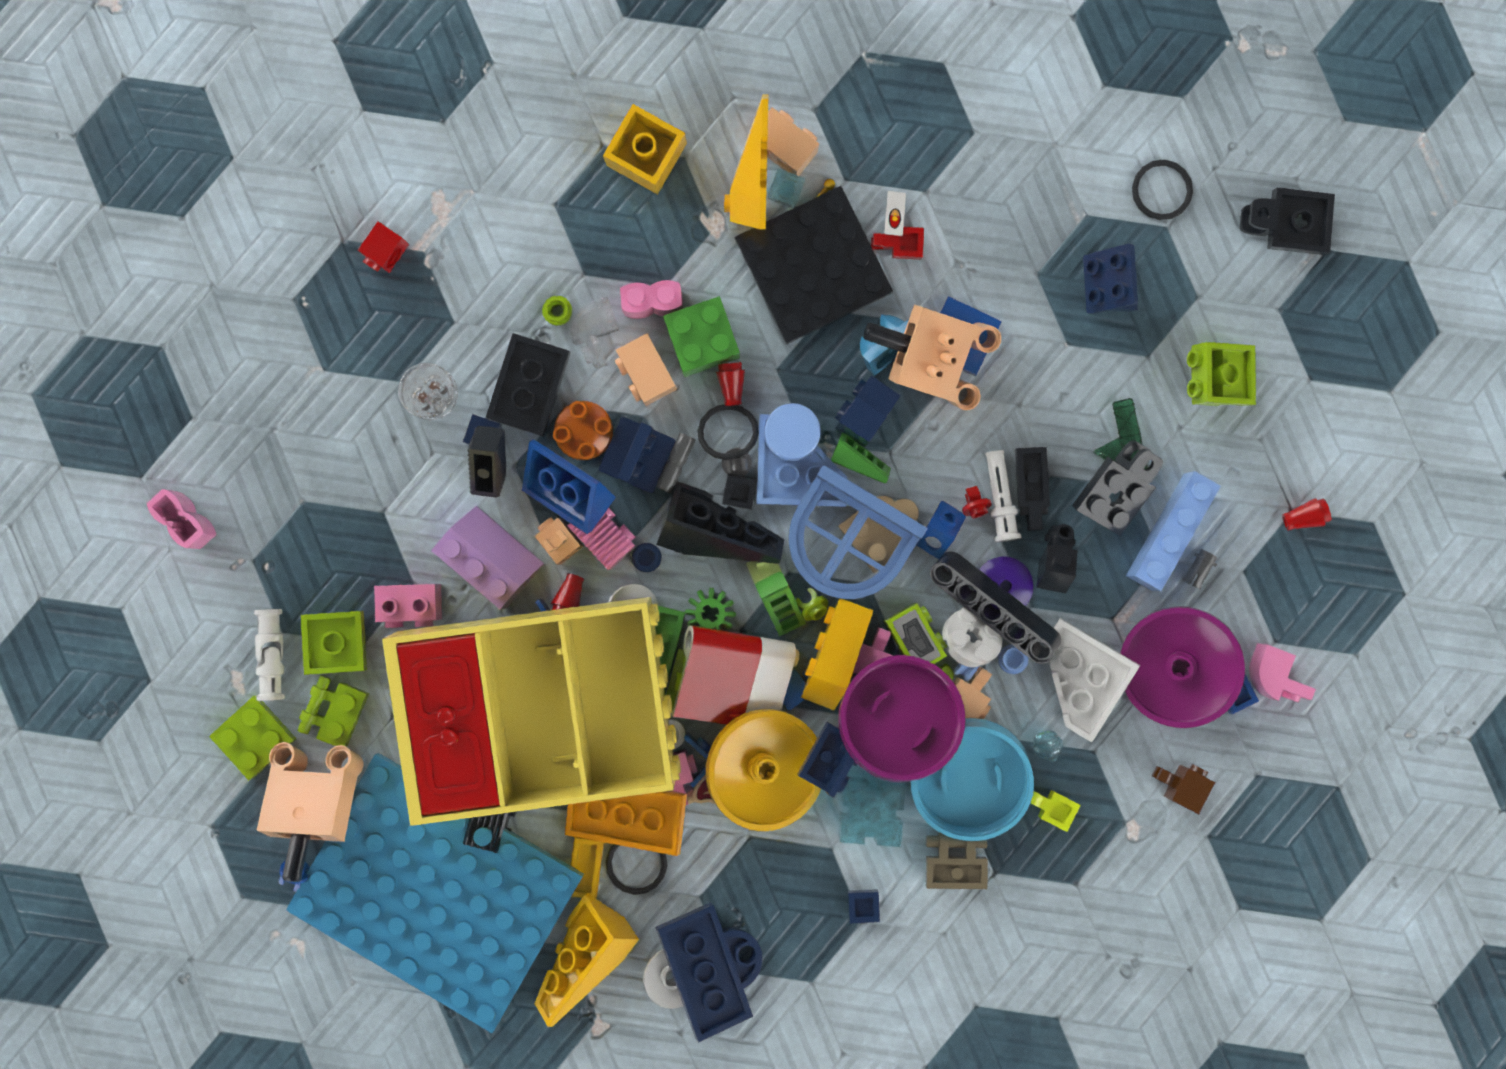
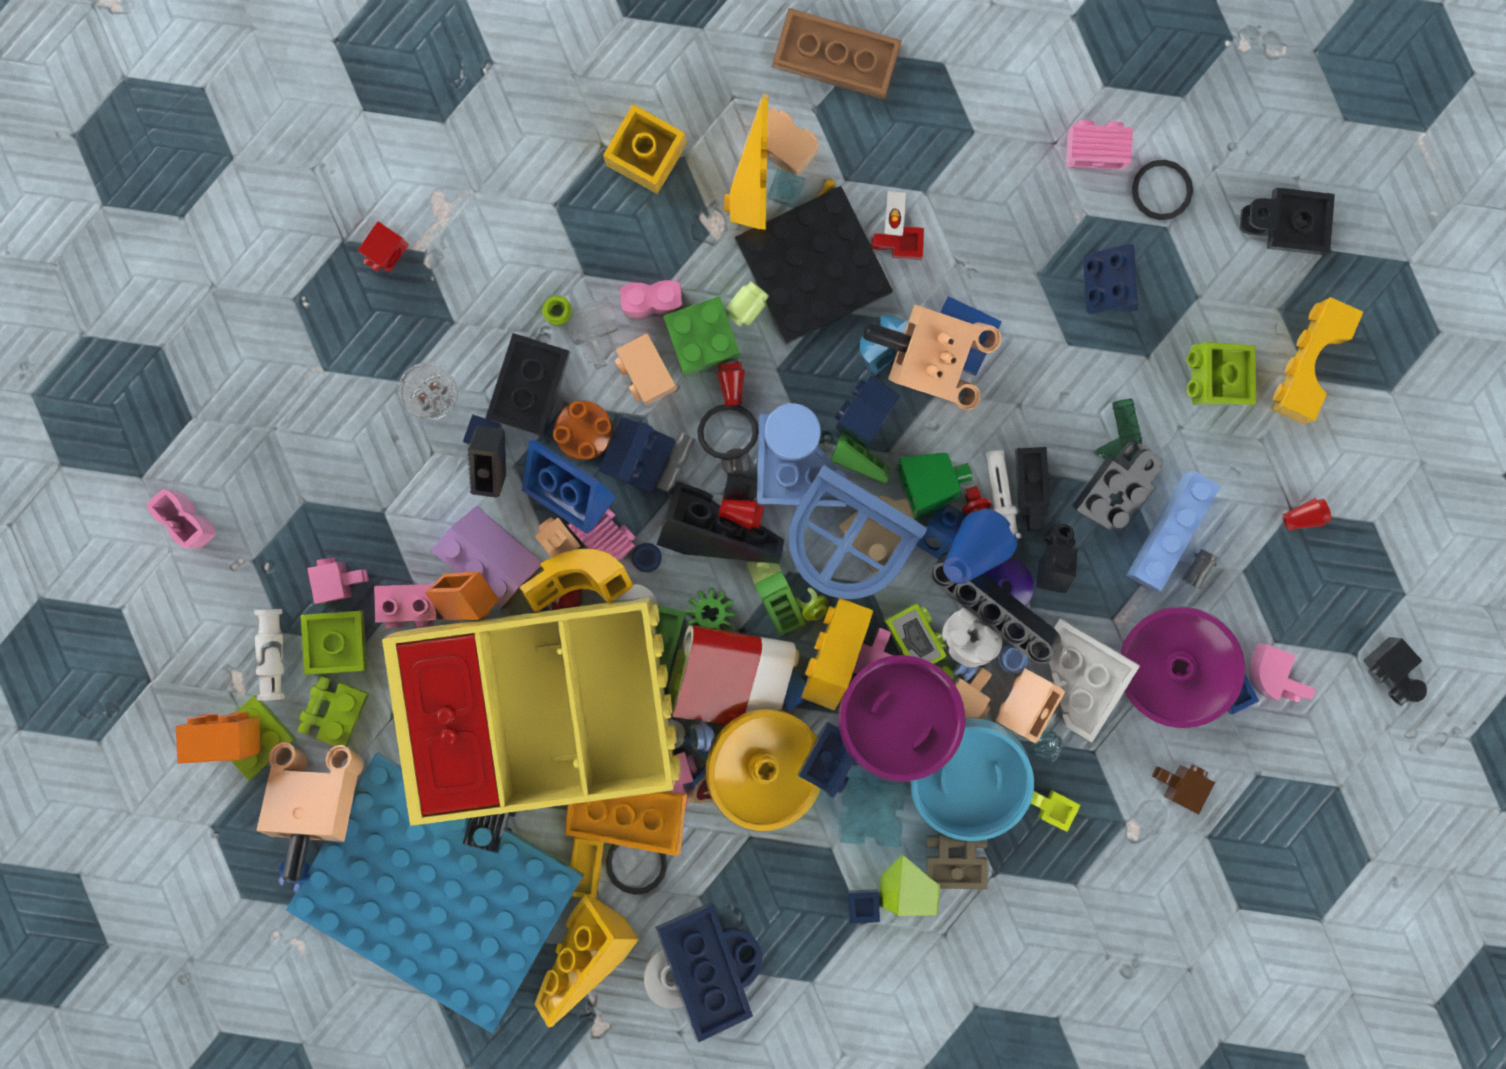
(218, 738): none -> orange brick
(332, 581): none -> bright pink brick
(462, 596): none -> orange brick
(576, 571): none -> yellow arch
(701, 736): none -> medium blue plate
(742, 512): none -> red cone
(747, 304): none -> yellowish green brick
(836, 53): none -> medium nougat tile
(908, 890): none -> lime slope
(931, 481): none -> green torso
(979, 546): none -> blue cone
(1030, 705): none -> light nougat brick
(1099, 145): none -> bright pink brick
(1301, 394): none -> yellow arch
(1391, 665): none -> black brick

